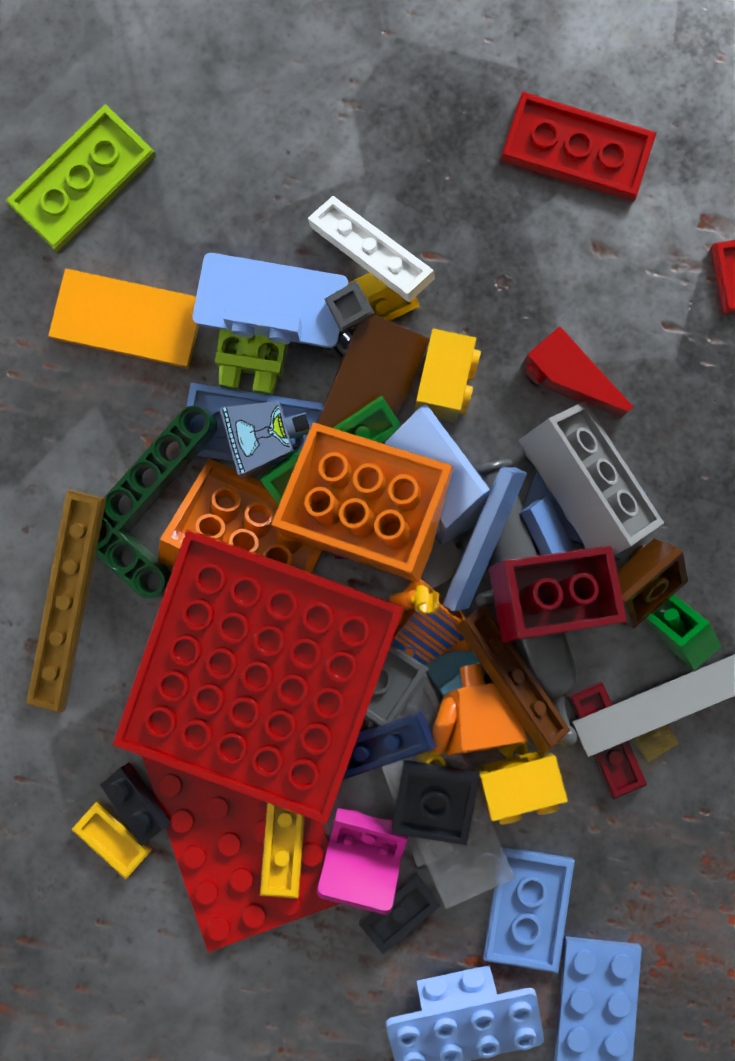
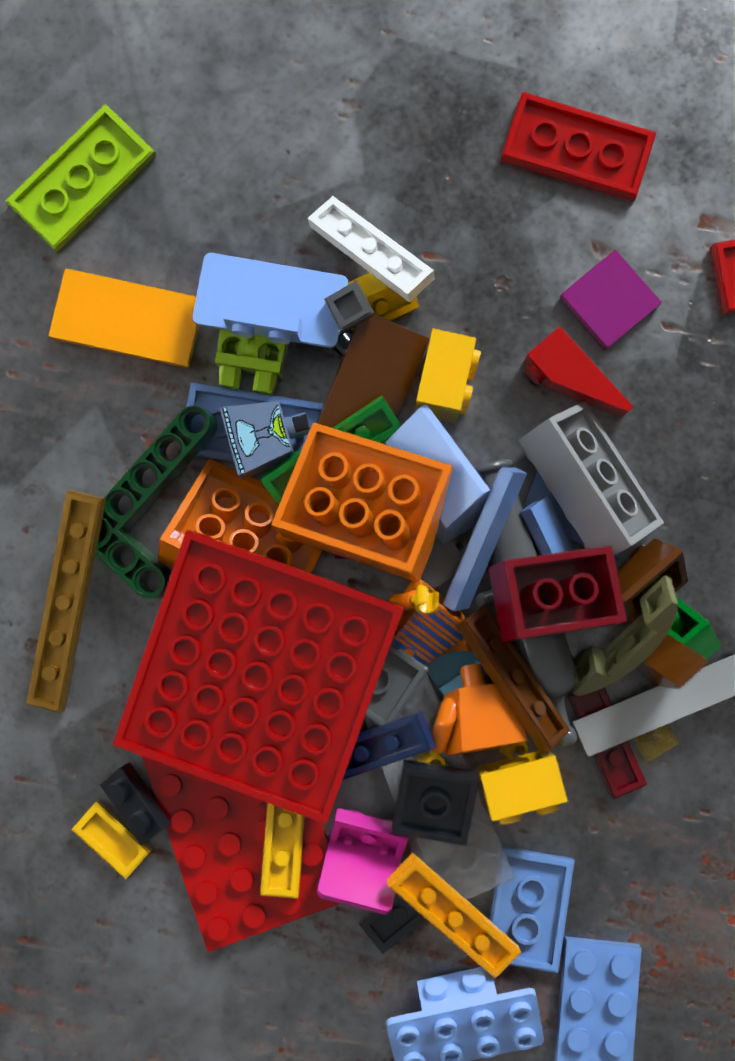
(453, 915): none -> light orange tile
(610, 299): none -> magenta tile
(633, 646): none -> olive slope
(672, 664): none -> reddish brown slope

